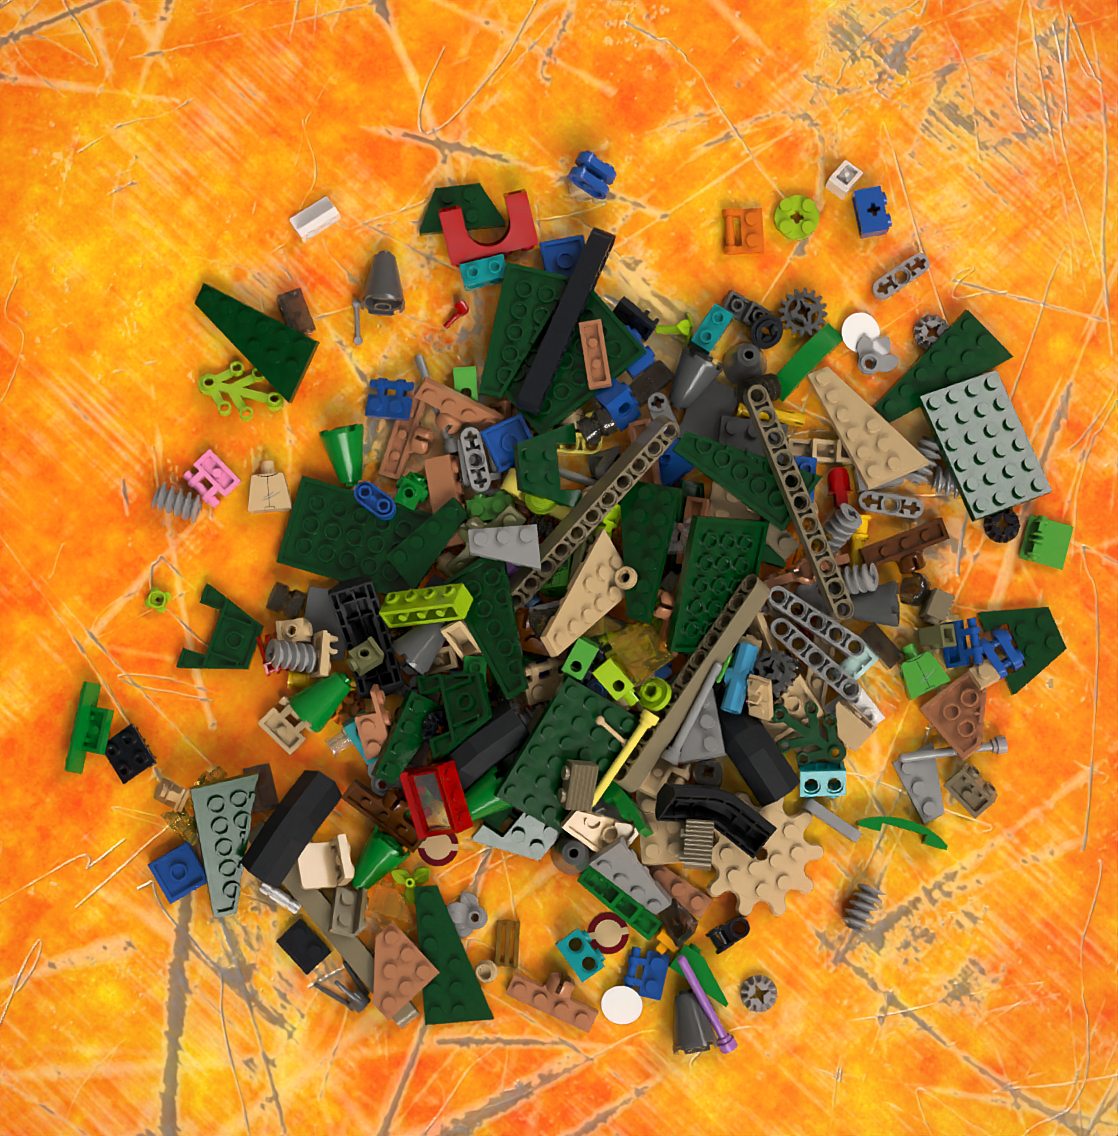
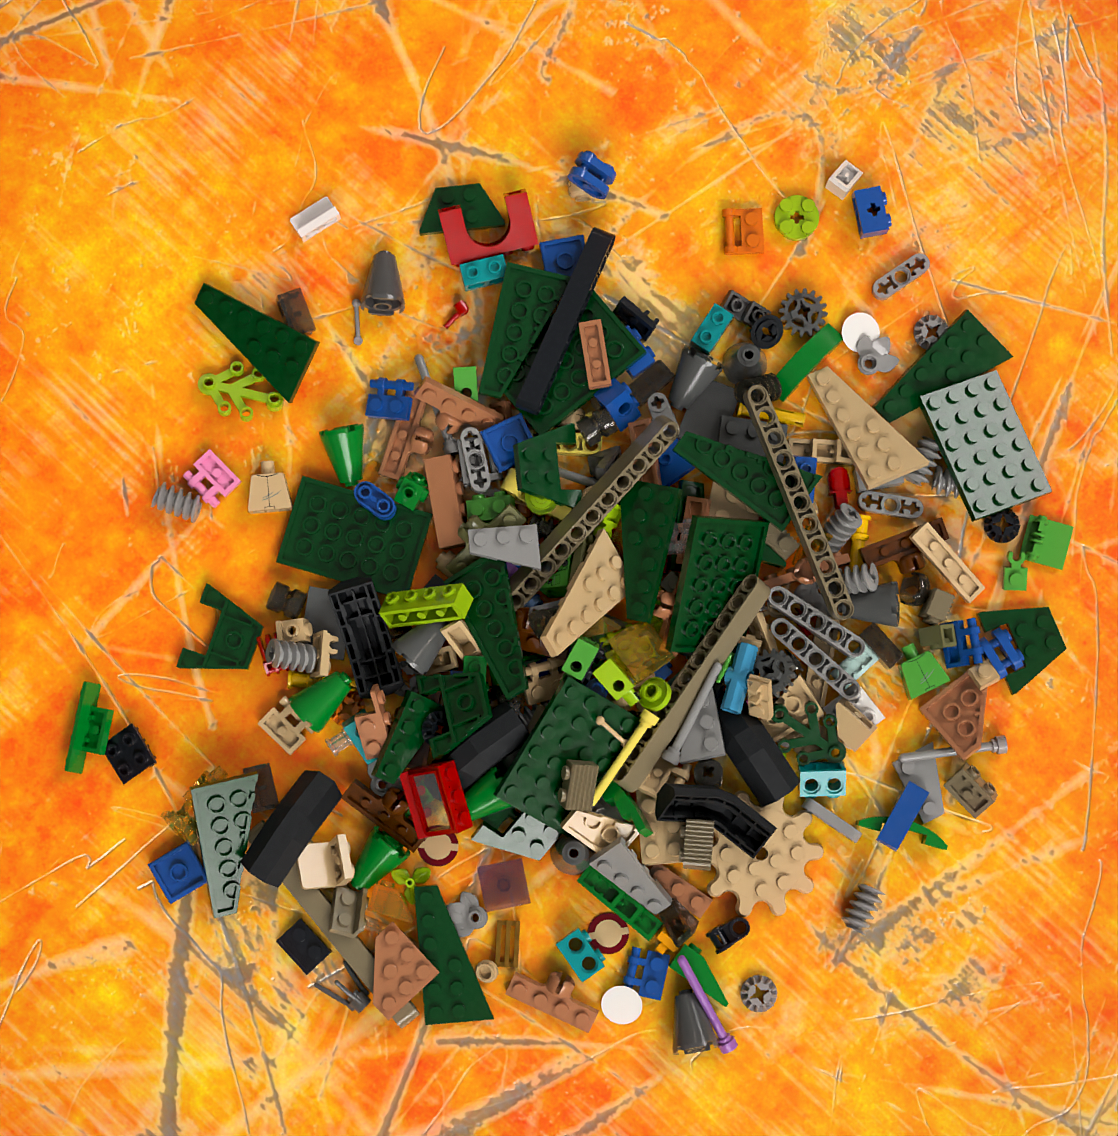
(154, 594): lime plate -> none
(171, 794): tan plate -> none
(280, 897): white axle -> none
(365, 664): olive brick -> none
(420, 550): dark green wing -> none
(503, 885): none -> plate
(620, 575): tan plate -> none
(682, 327): lime plant -> none
(902, 816): none -> blue tile
(947, 562): none -> tan plate
(1015, 576): none -> bright green plate

